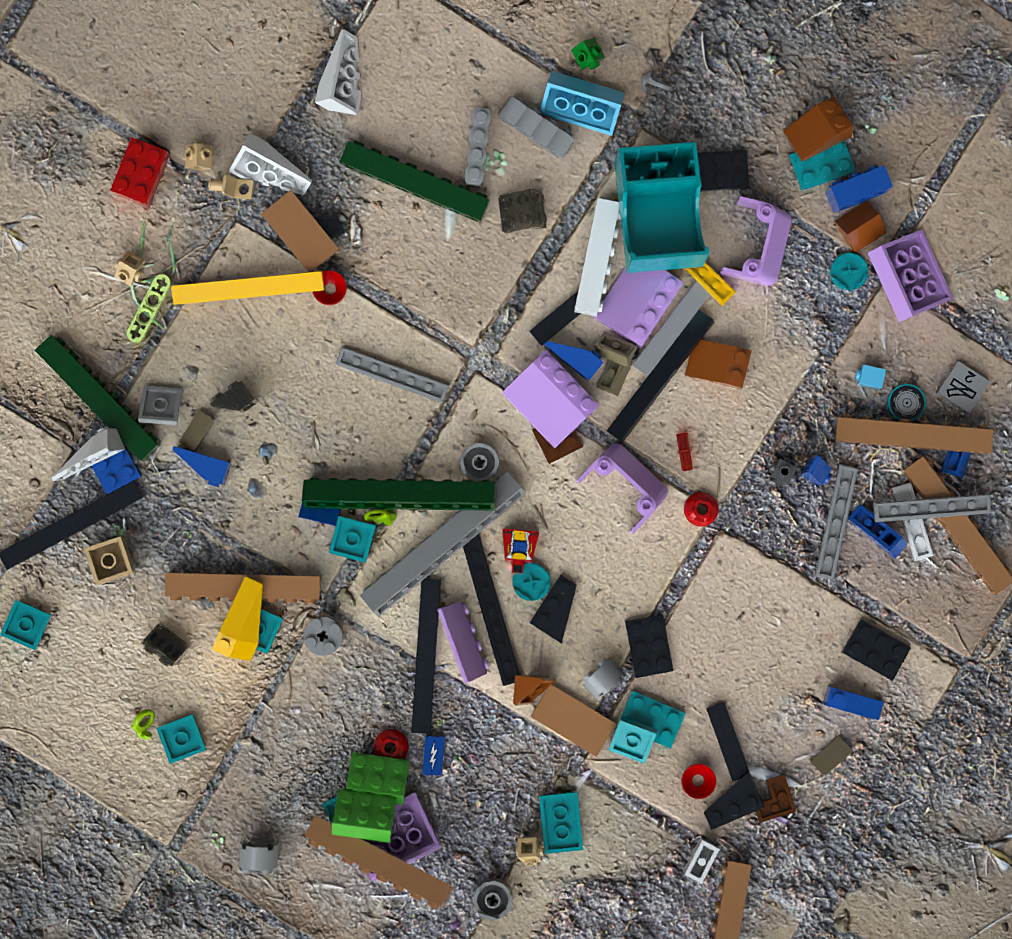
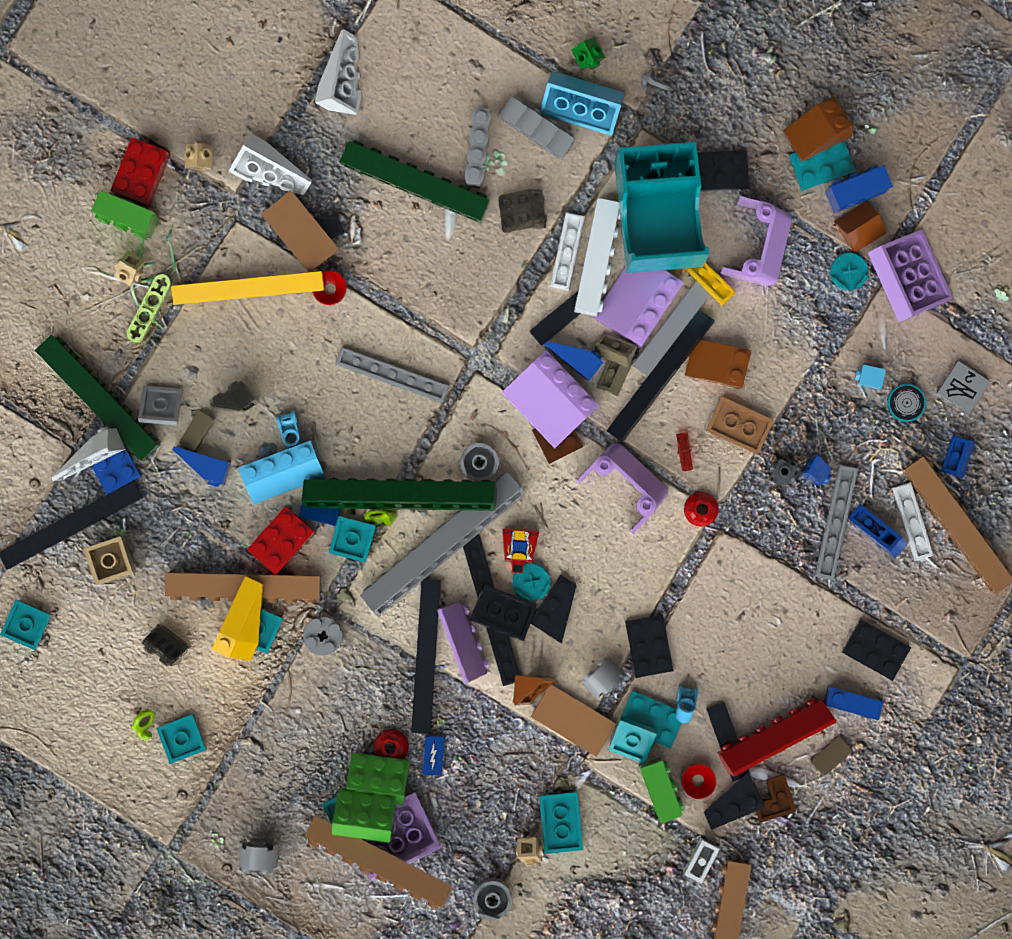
(124, 215): none -> bright green brick
(231, 187): tan bracket -> none
(281, 472): none -> medium azure slope
(281, 540): none -> red brick
(289, 427): none -> medium azure piece
(503, 612): none -> black plate
(567, 251): none -> white tile
(661, 790): none -> bright green brick
(686, 700): none -> medium azure piece
(739, 425): none -> medium nougat plate
(775, 737): none -> red slope
(914, 435): medium nougat brick -> none
(932, 508): light grey tile -> none

